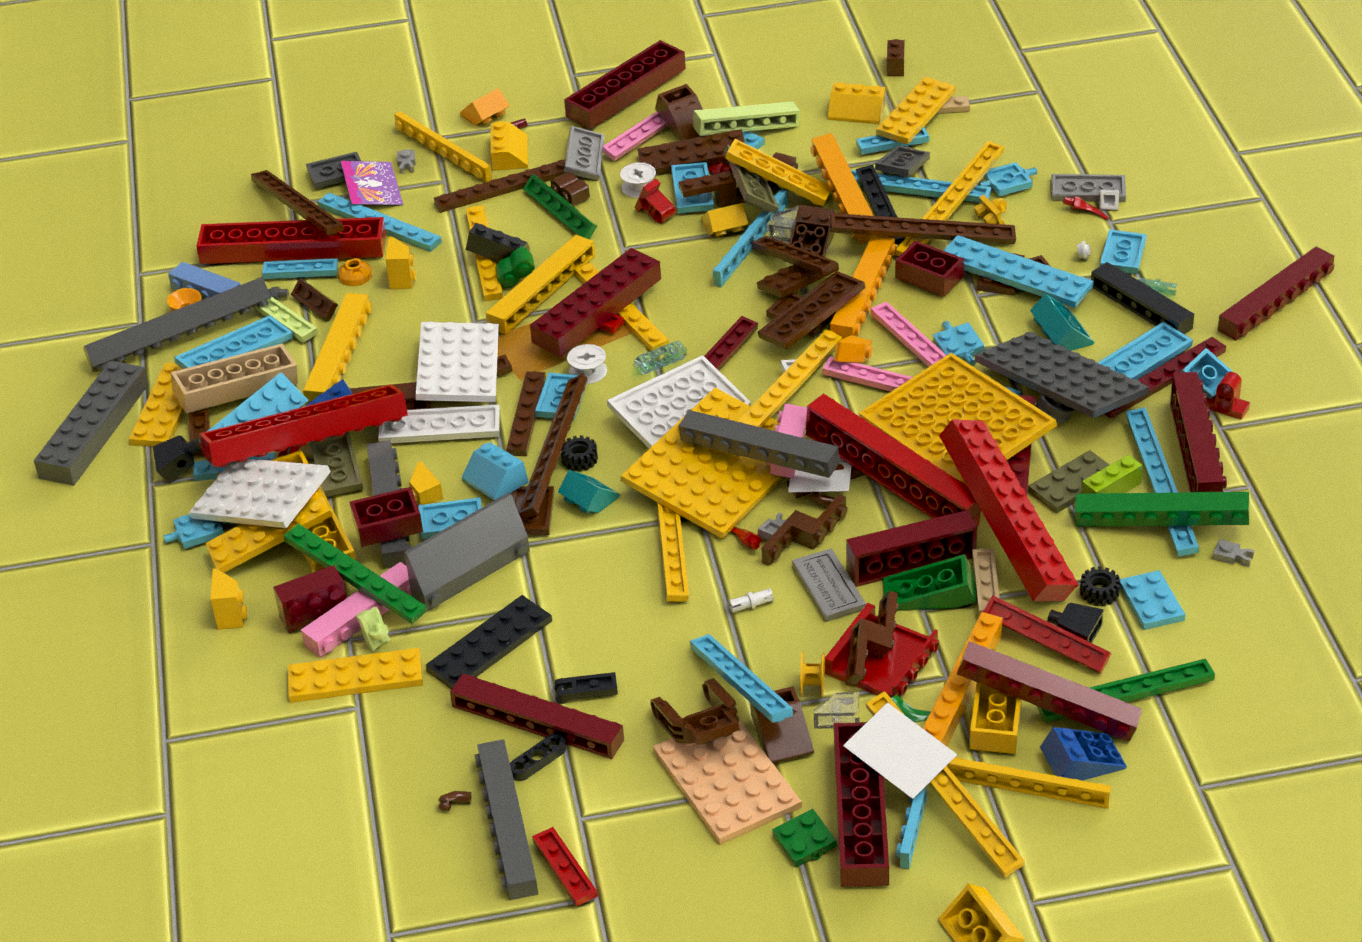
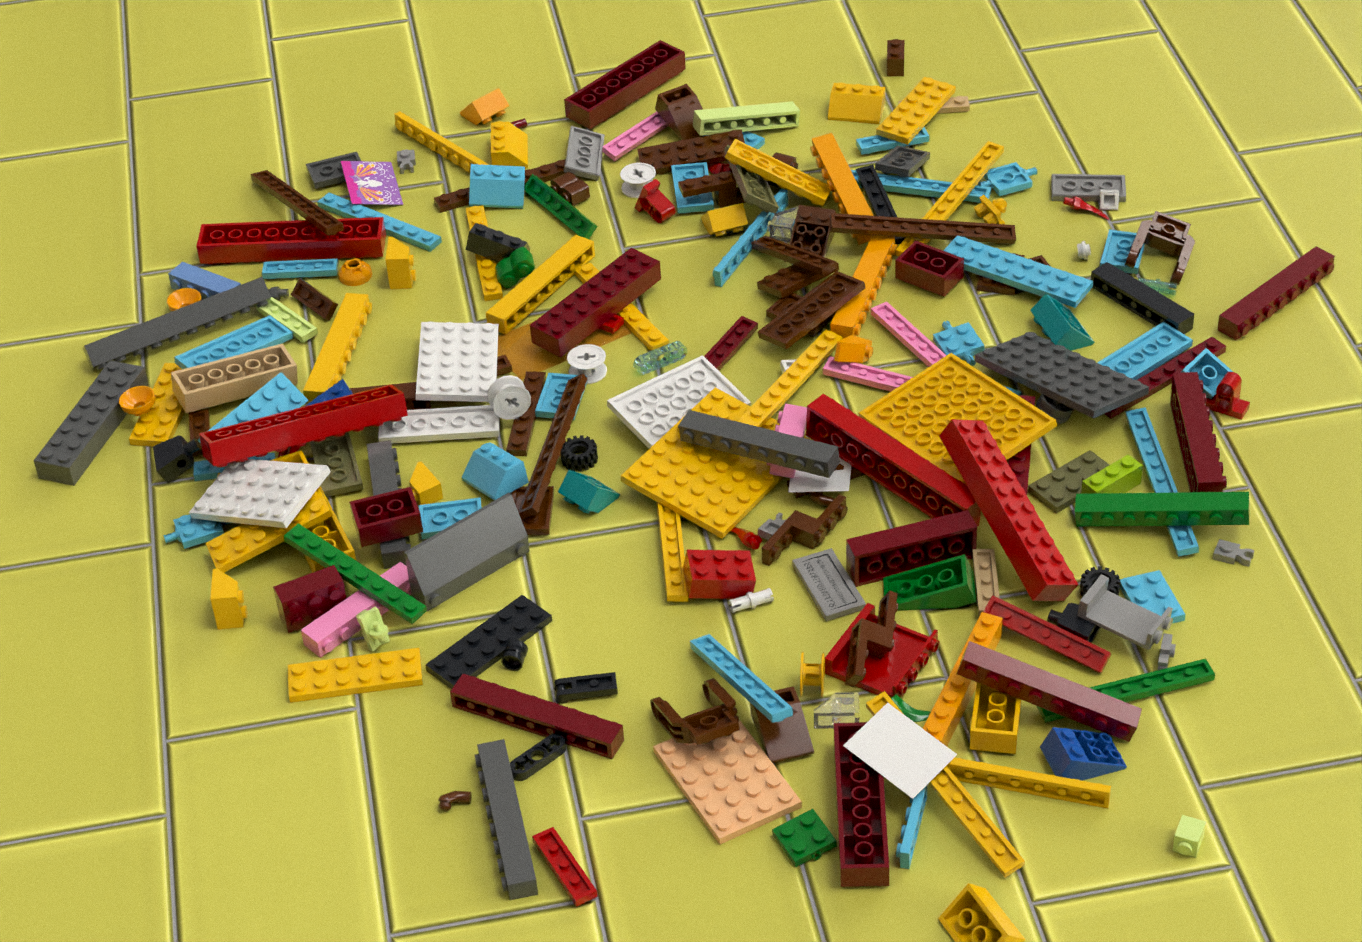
(135, 397): none -> light orange piece
(497, 186): none -> medium azure slope
(508, 397): none -> white piece
(514, 655): none -> black wheel
(718, 573): none -> red brick
(1123, 616): none -> light grey panel
(1167, 236): none -> reddish brown plate
(1167, 651): none -> light grey plate
(1189, 836): none -> yellowish green brick

